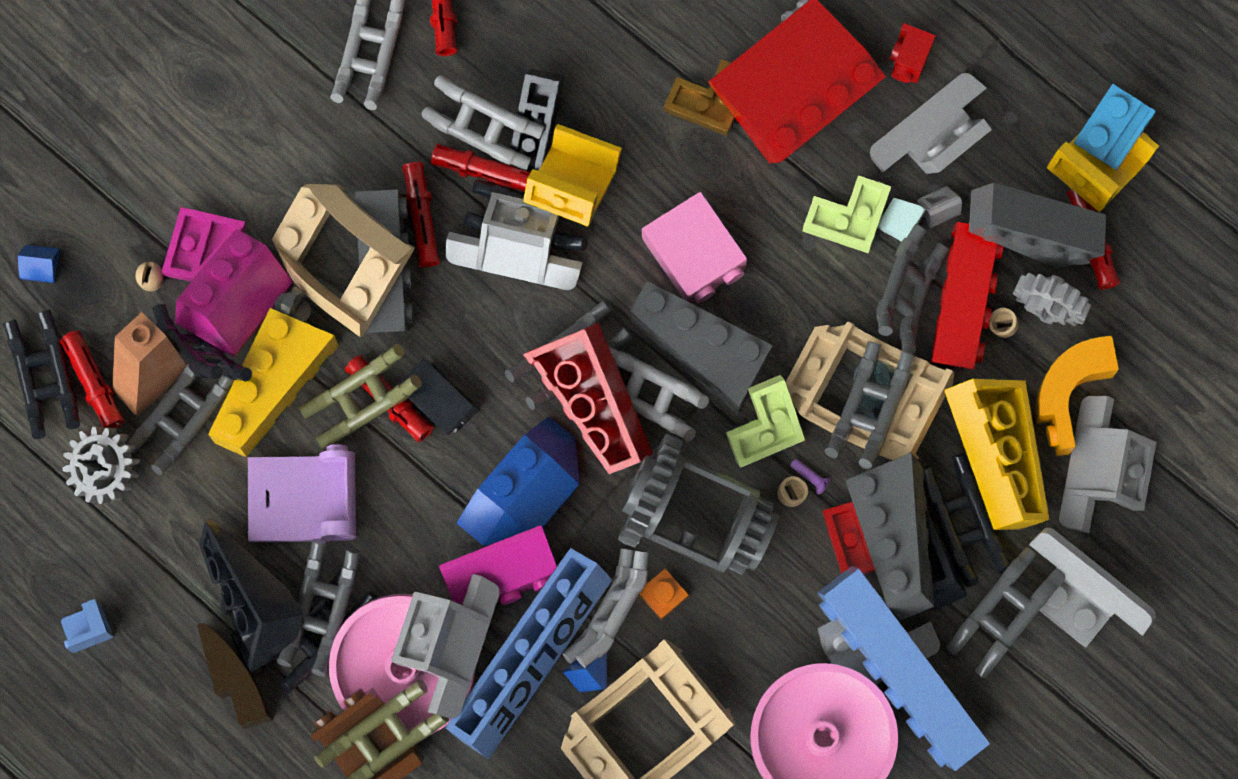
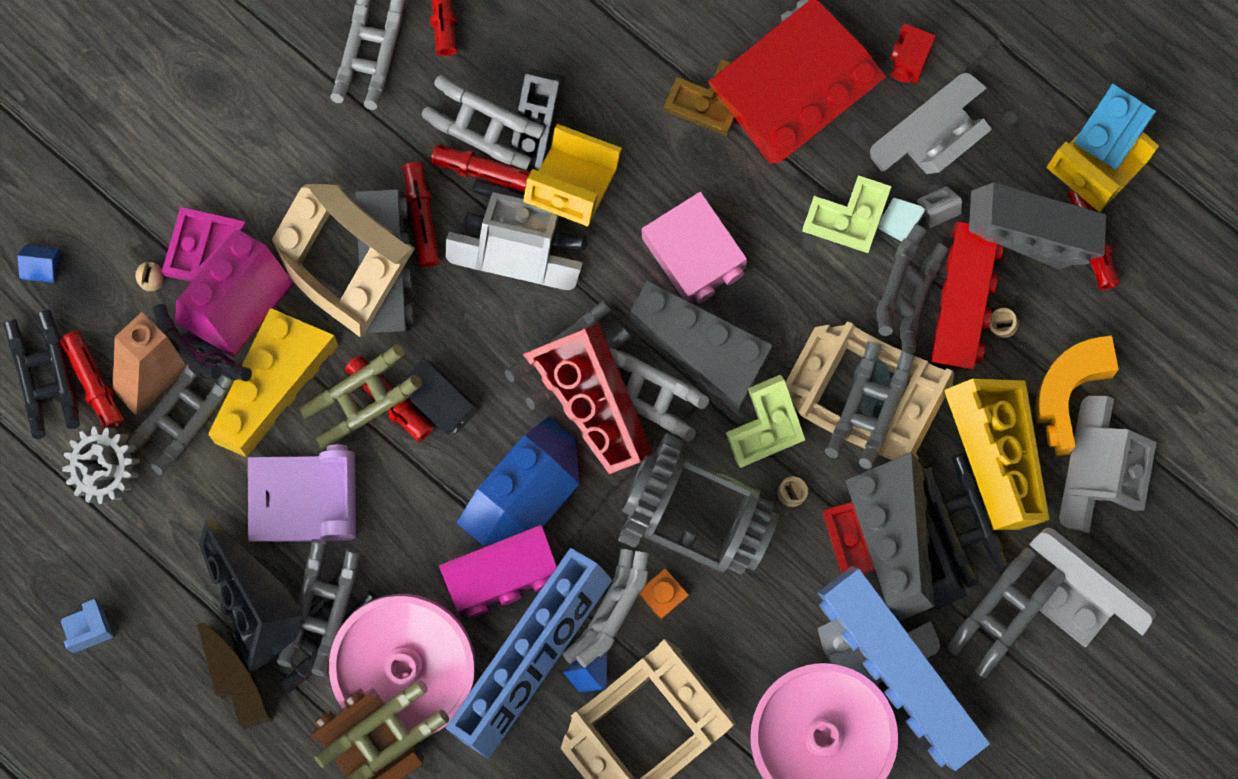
(294, 305): dark grey piece -> none
(447, 641): light grey plate -> none
(820, 483): medium lavender piece -> none
(1052, 299): light grey gear -> none

